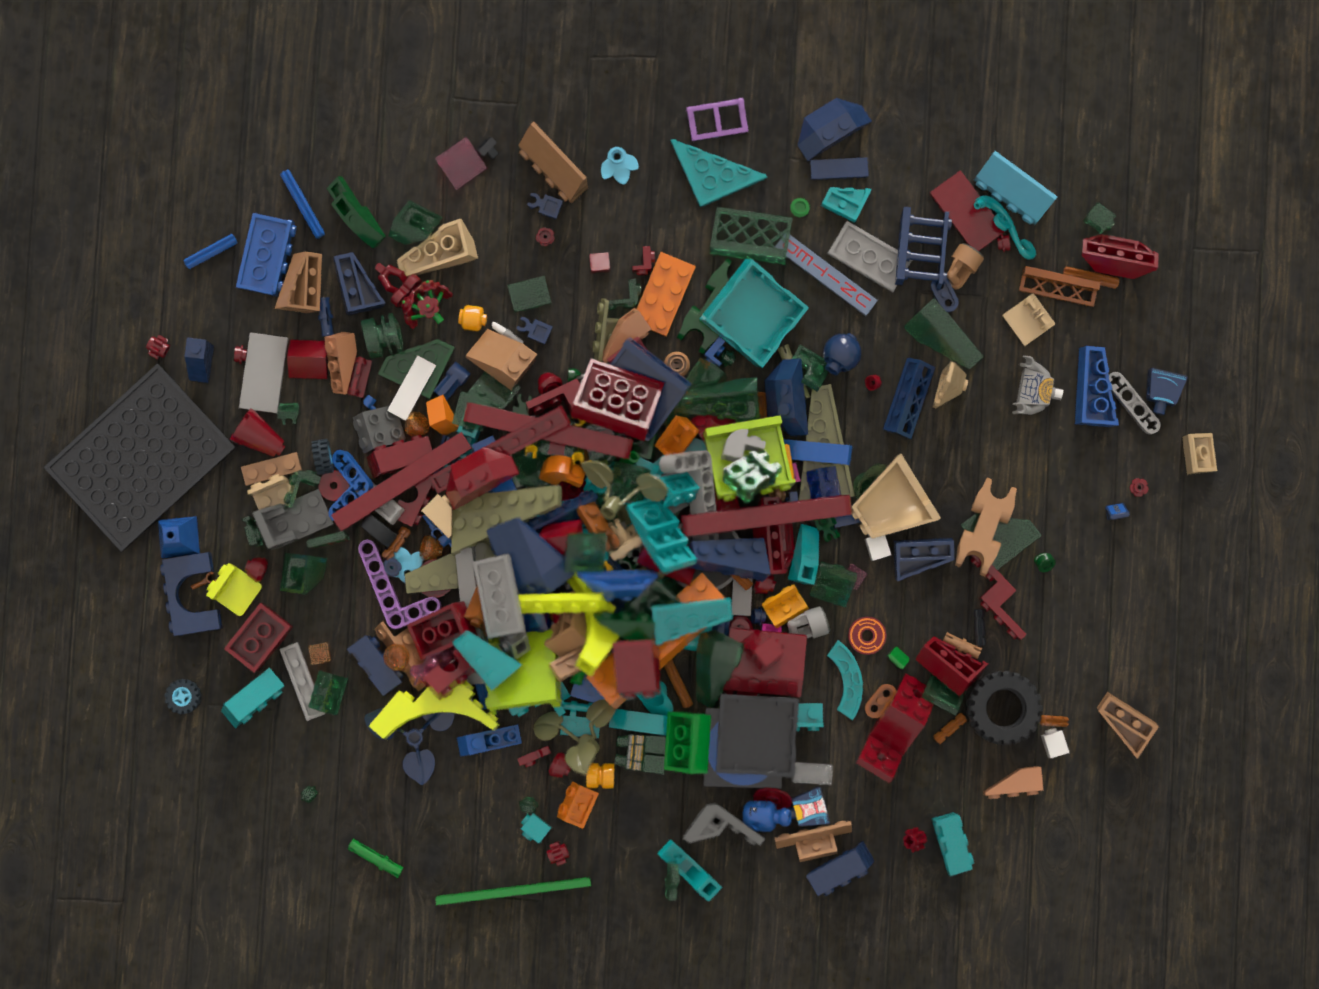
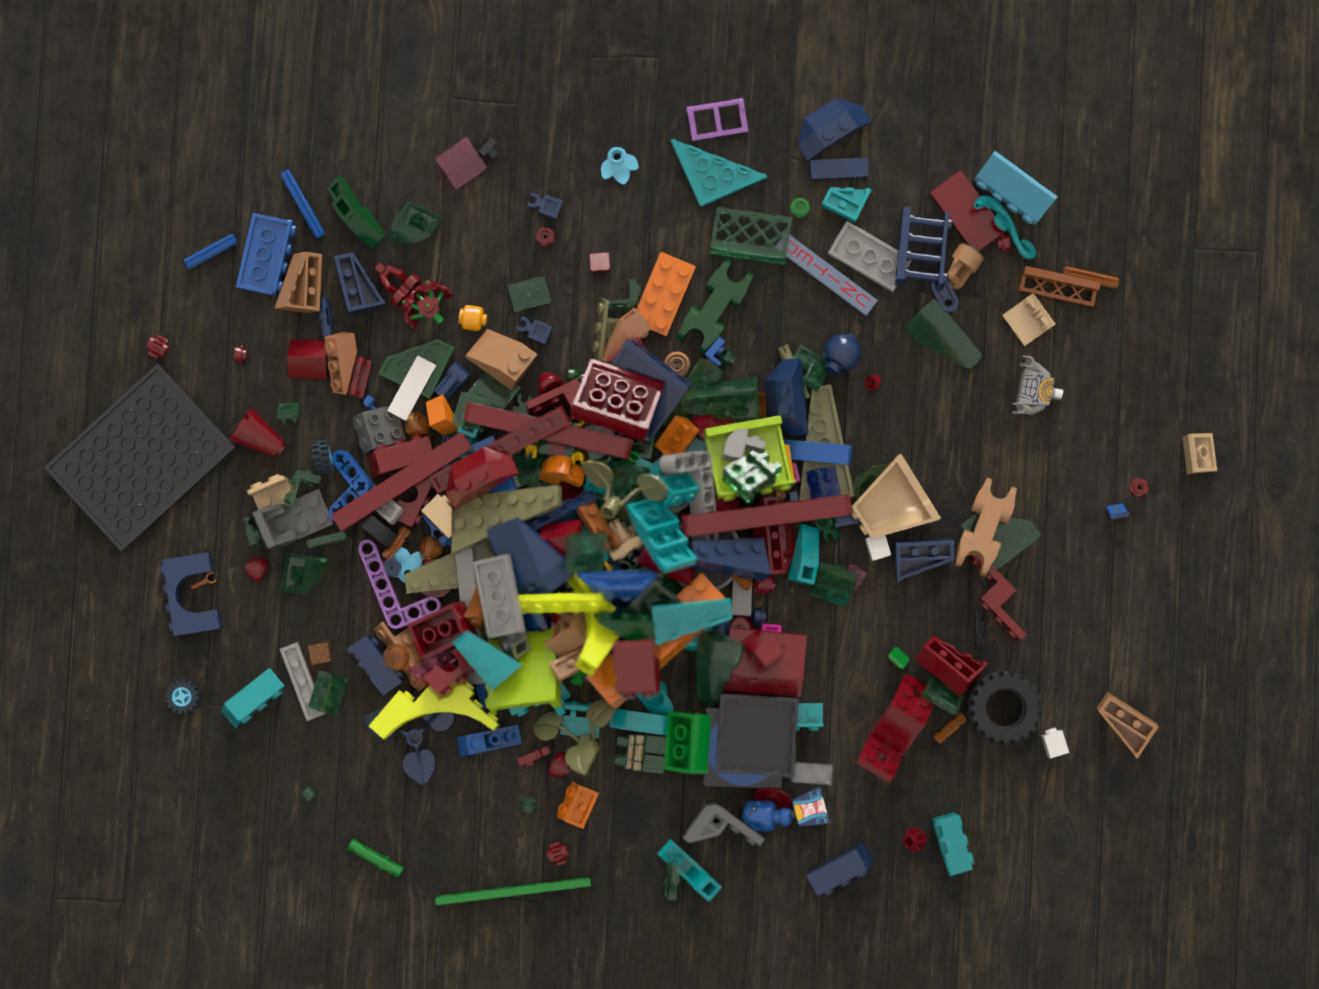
(178, 537): blue slope -> none
(198, 359): dark blue slope -> none
(234, 589): neon yellow bracket -> none
(258, 637): dark red brick -> none
(263, 372): light grey tile -> none
(265, 469): medium nougat plate -> none
(325, 485): dark red piece -> none
(382, 336): clear green wheel -> none
(443, 249): tan wedge -> none
(506, 332): piece -> none
(534, 827): teal brick -> none
(552, 163): medium nougat slope -> none
(586, 692): blue plate -> none
(600, 775): light orange wheel -> none
(648, 258): dark red bracket -> none
(678, 684): dark orange axle -> none
(753, 313): teal tile -> none
(784, 606): light orange bracket -> none
(815, 842): medium nougat bracket -> none
(816, 622): light grey piece -> none
(851, 679): teal tile -> none
(878, 638): dark red tile -> none
(879, 700): dark orange plate -> none
(906, 396): dark blue fence -> none
(950, 385): tan wedge -> none
(962, 645): medium nougat pin -> none
(1021, 780): nougat slope -> none
(1044, 562): dark green tile -> none
(1058, 721): dark orange axle -> none
(1094, 389): blue wedge -> none
(1100, 218): clear green brick -> none
(1119, 256): dark red wedge -> none
(1135, 400): light grey beam -> none
(1164, 389): dark blue torso -> none

